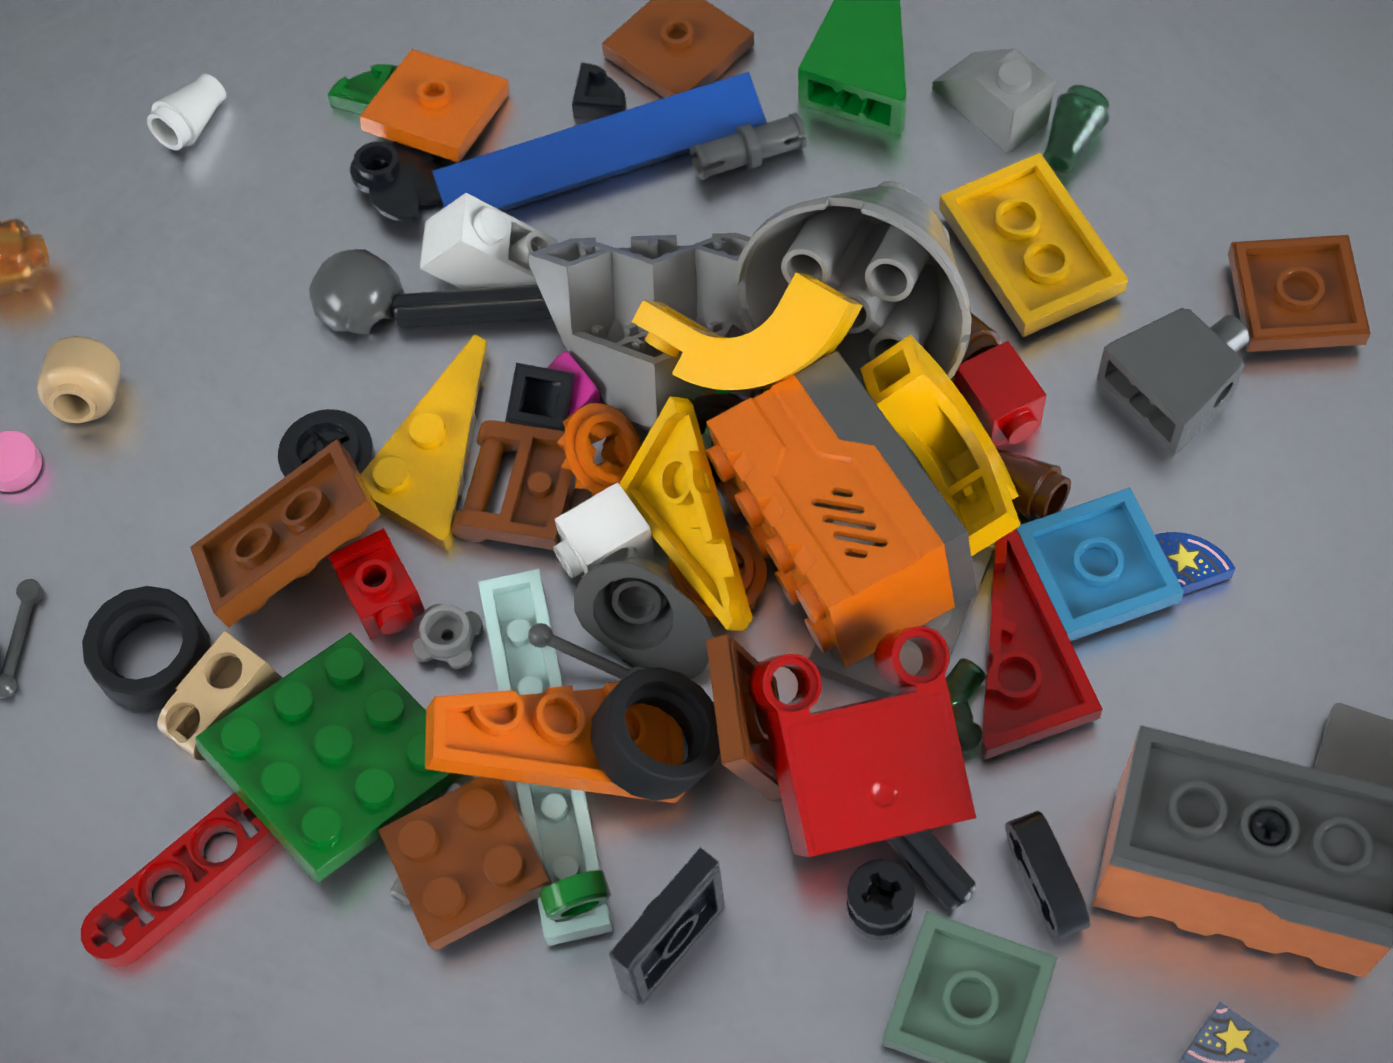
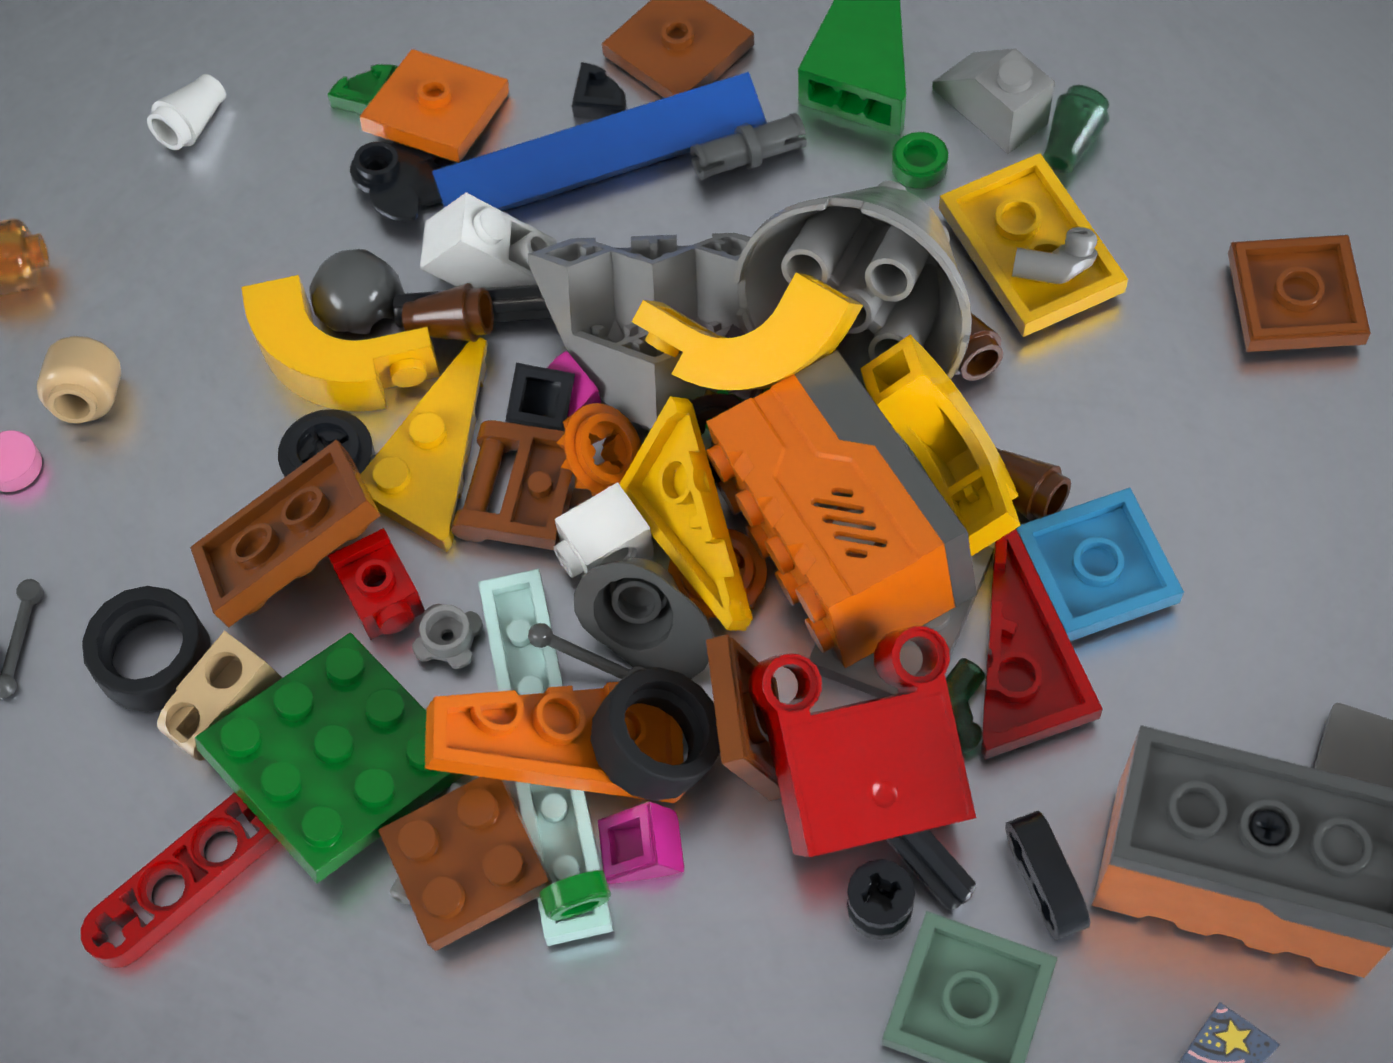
(330, 369): none -> yellow arch
(452, 314): none -> reddish brown cone
(640, 844): none -> dark pink slope
(668, 927): black plate -> none
(919, 160): none -> green tile
(1002, 394): red brick -> none
(1062, 263): none -> light grey arm
(1175, 372): dark grey torso -> none
(1195, 560): blue tile -> none

